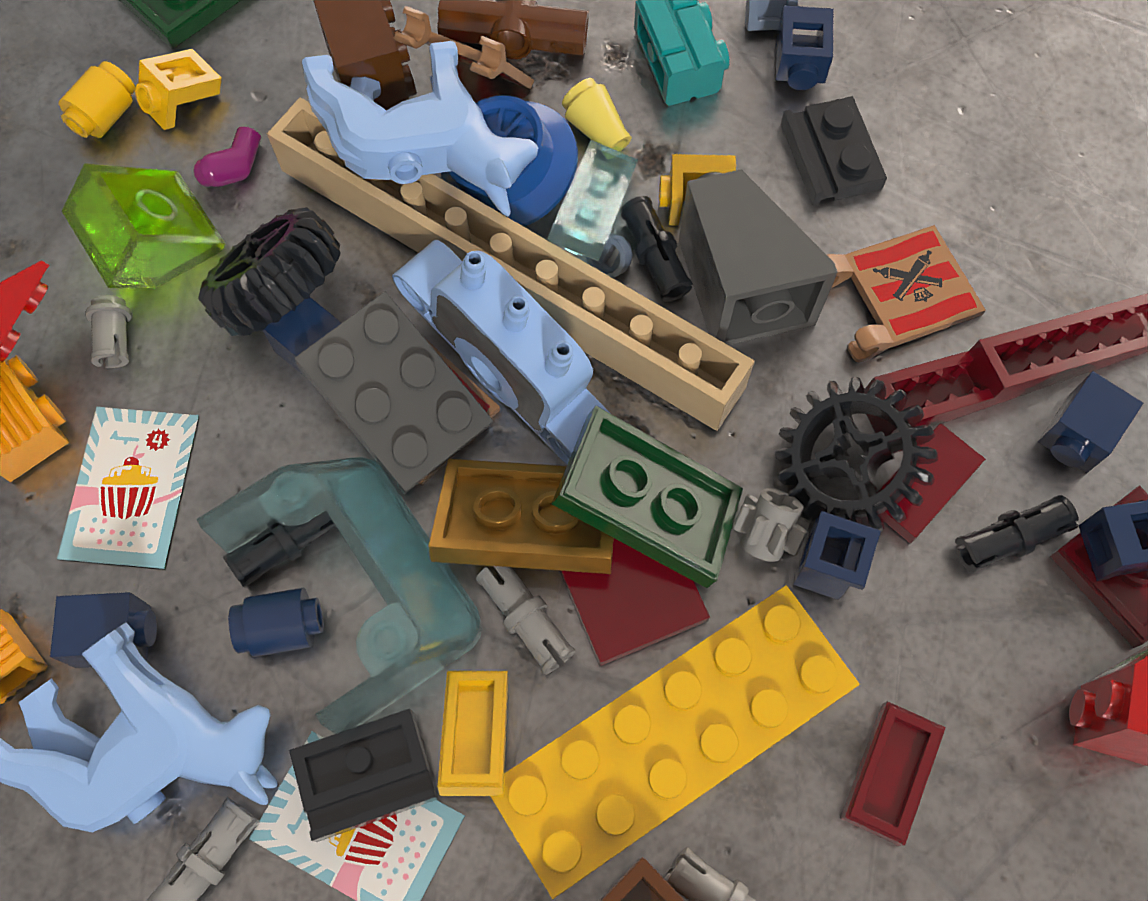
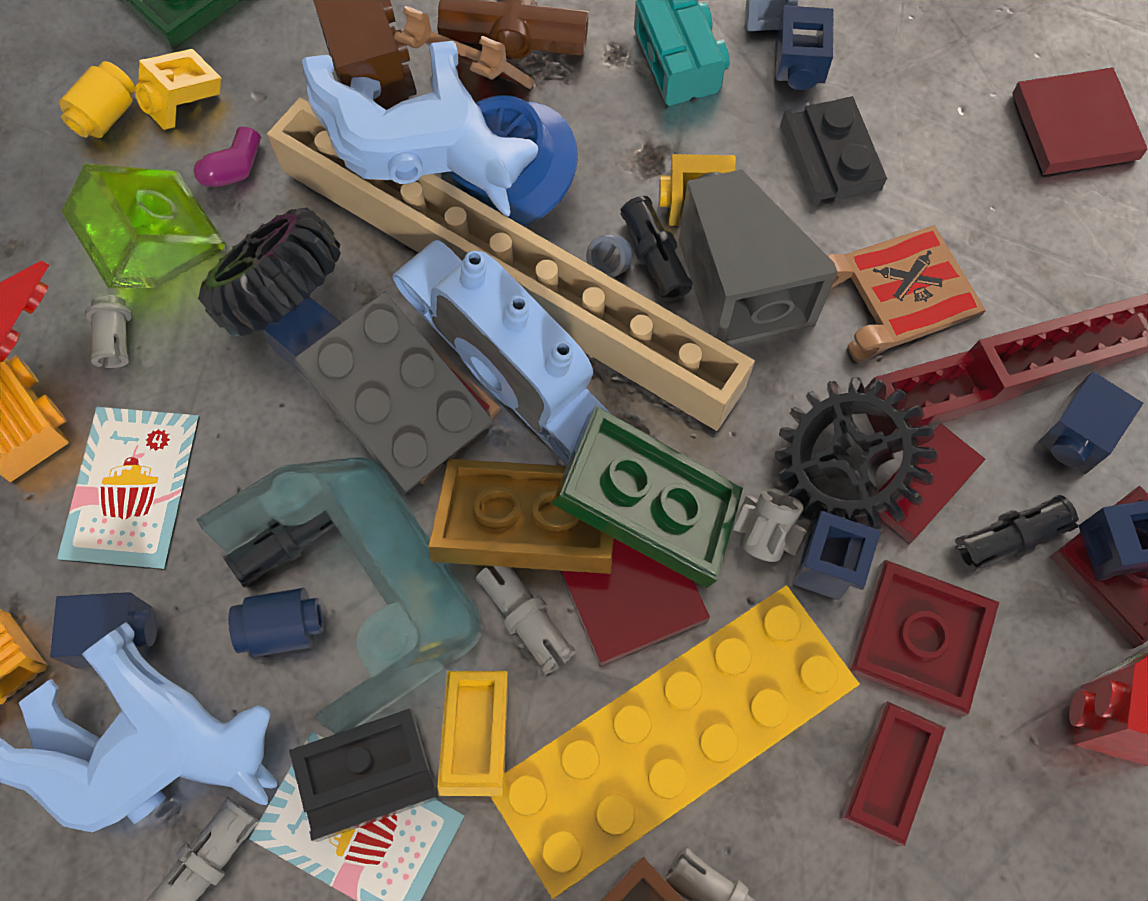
(593, 201): clear light blue plate -> none
(594, 114): light yellow cone -> none
(924, 638): none -> dark red tile
(1079, 121): none -> dark red tile

